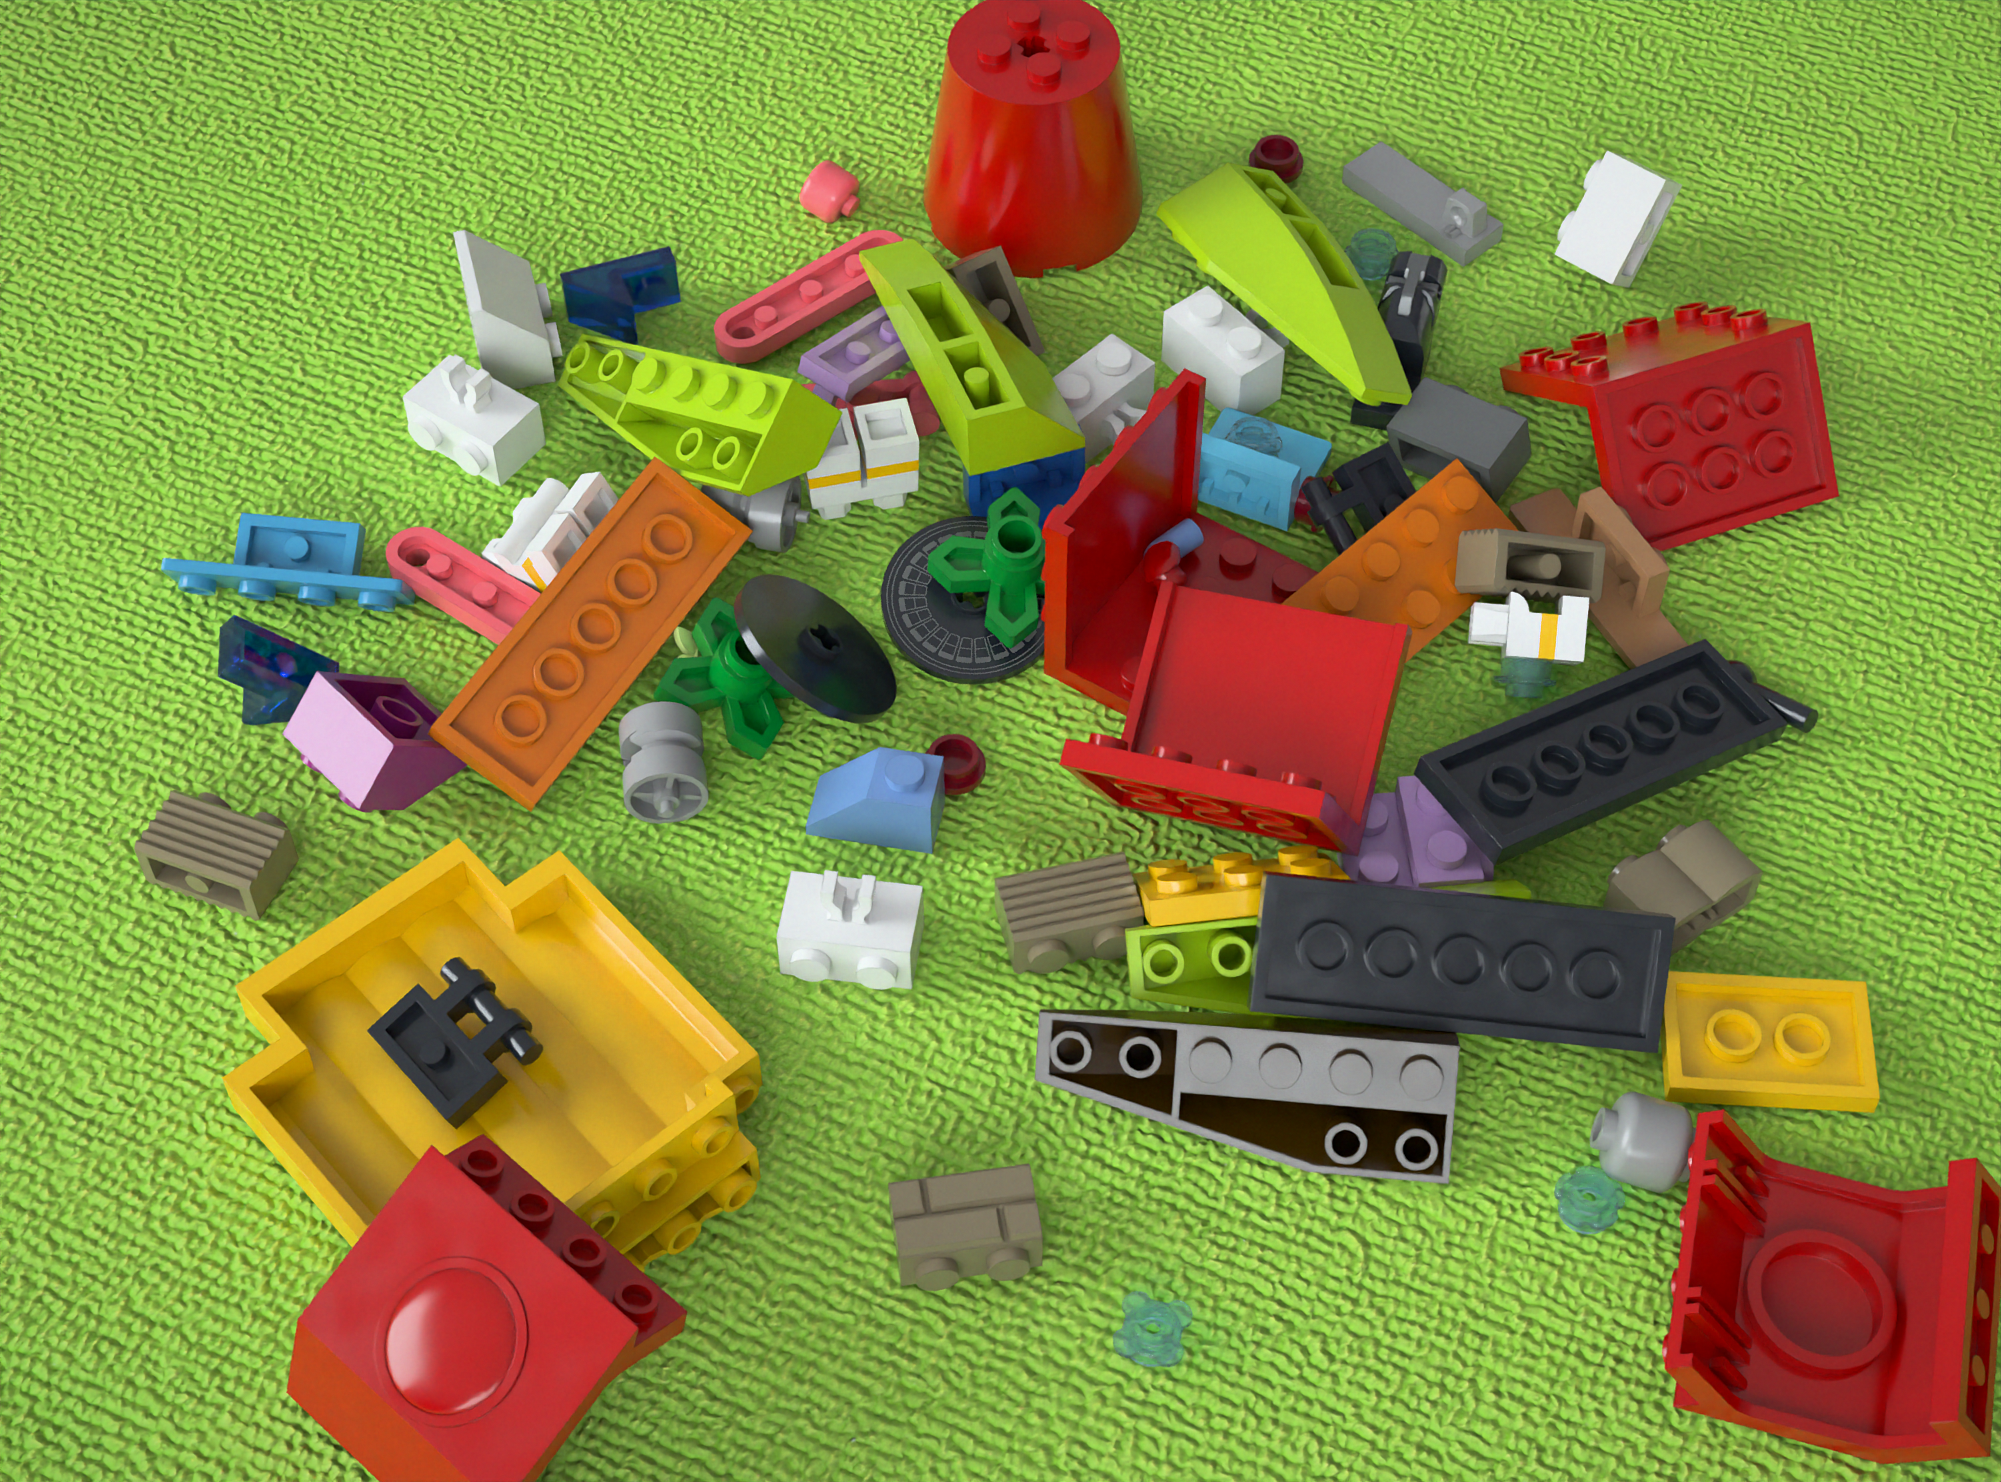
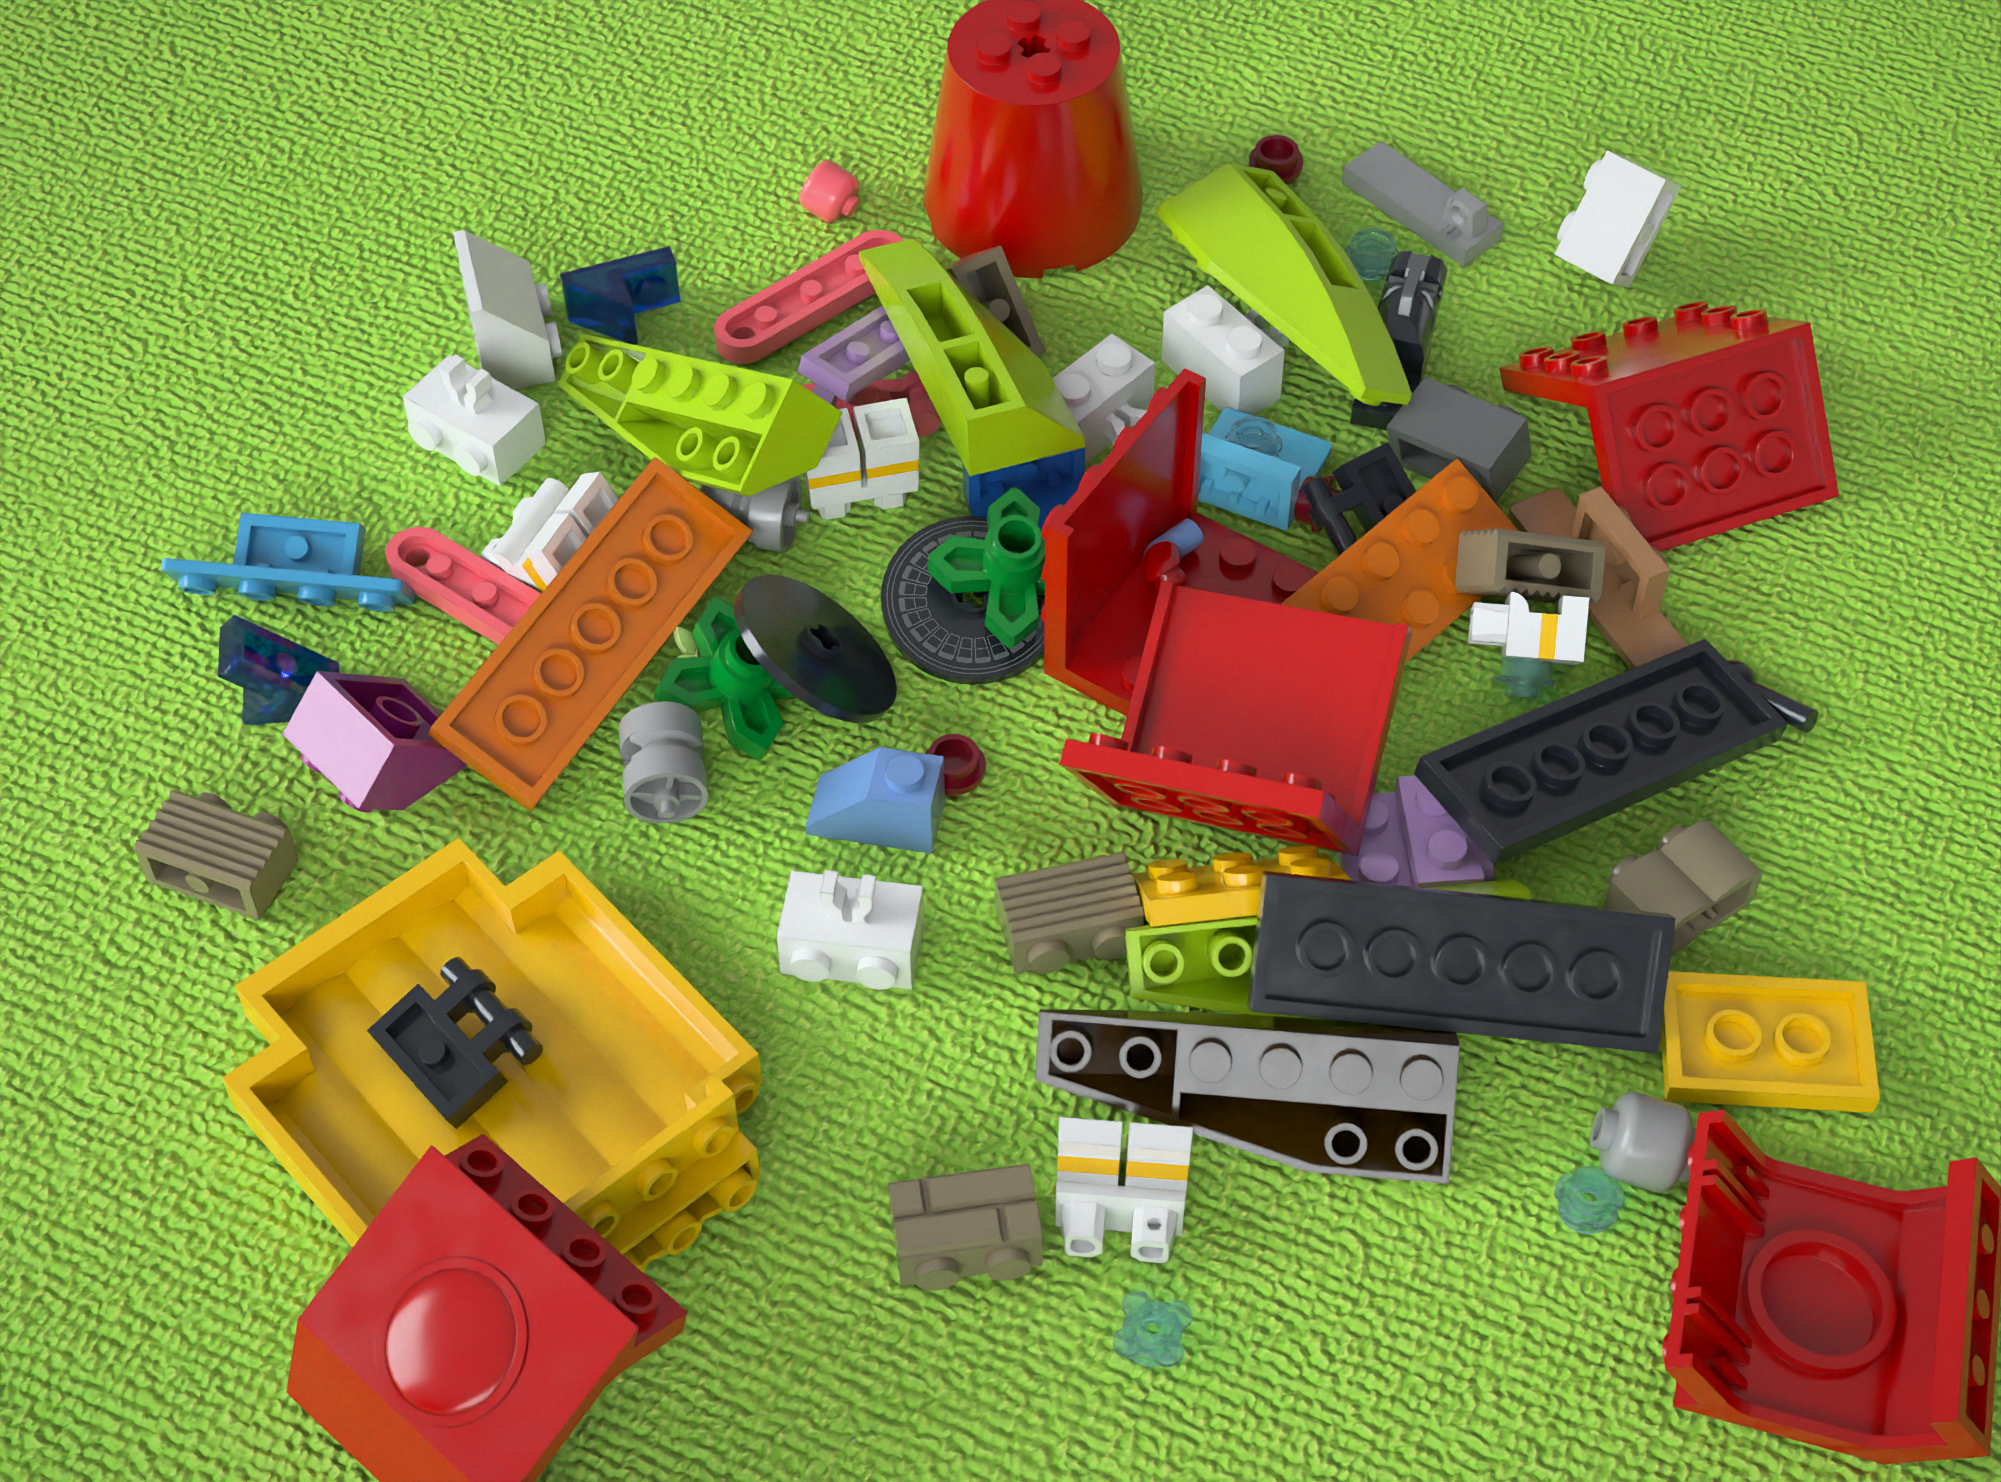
(1147, 1205): none -> white hips

